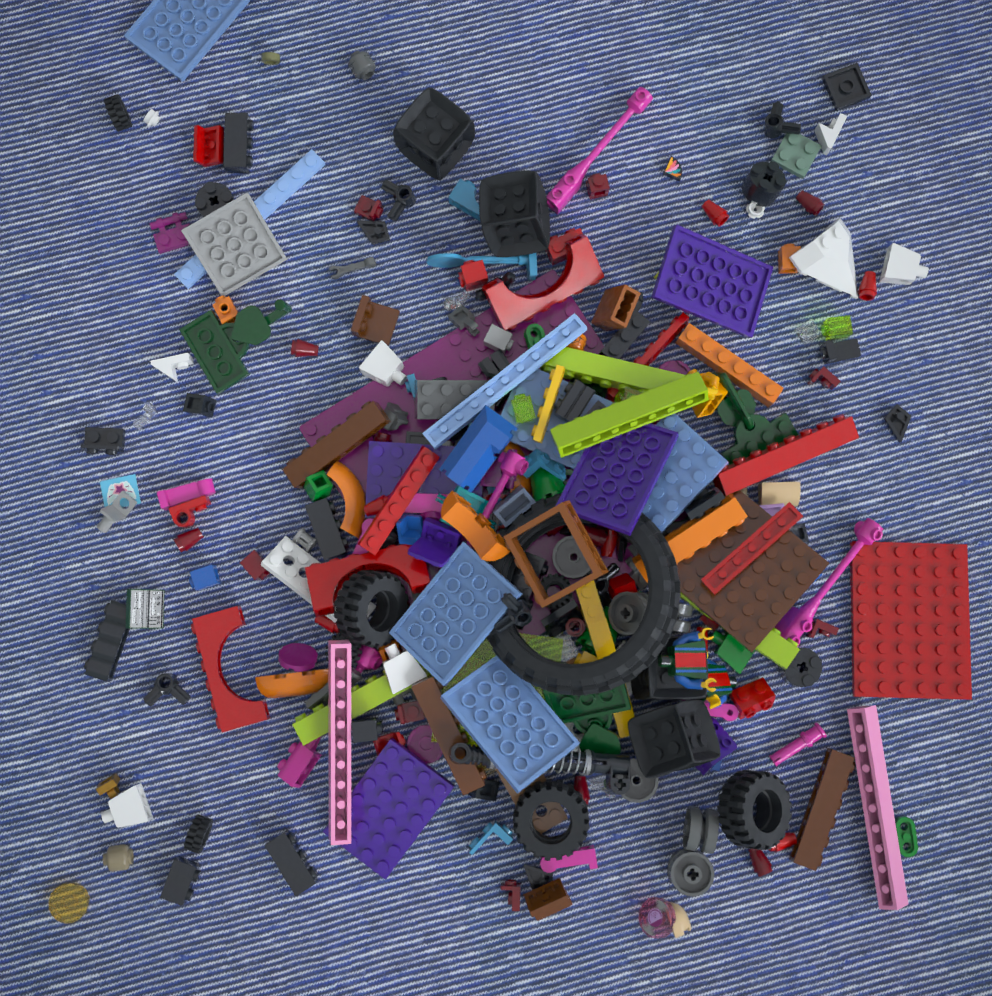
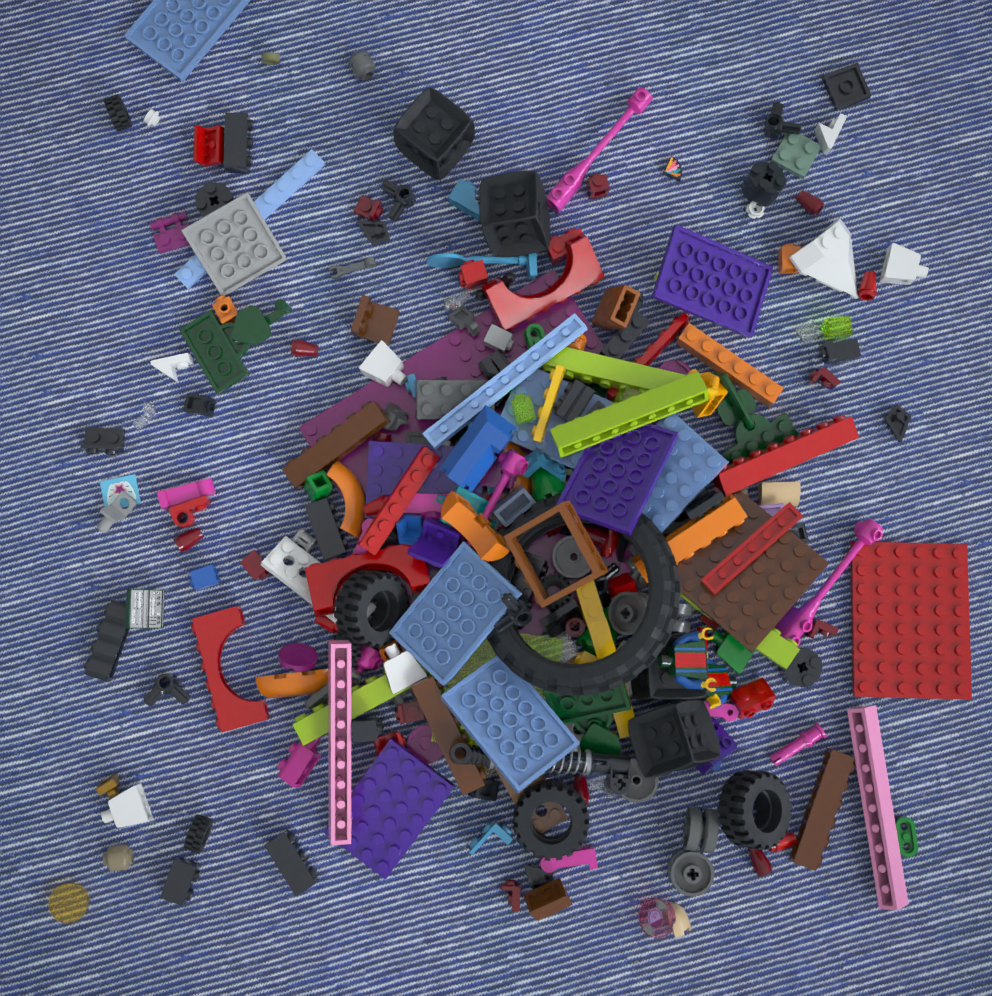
(715, 213): red cone -> none

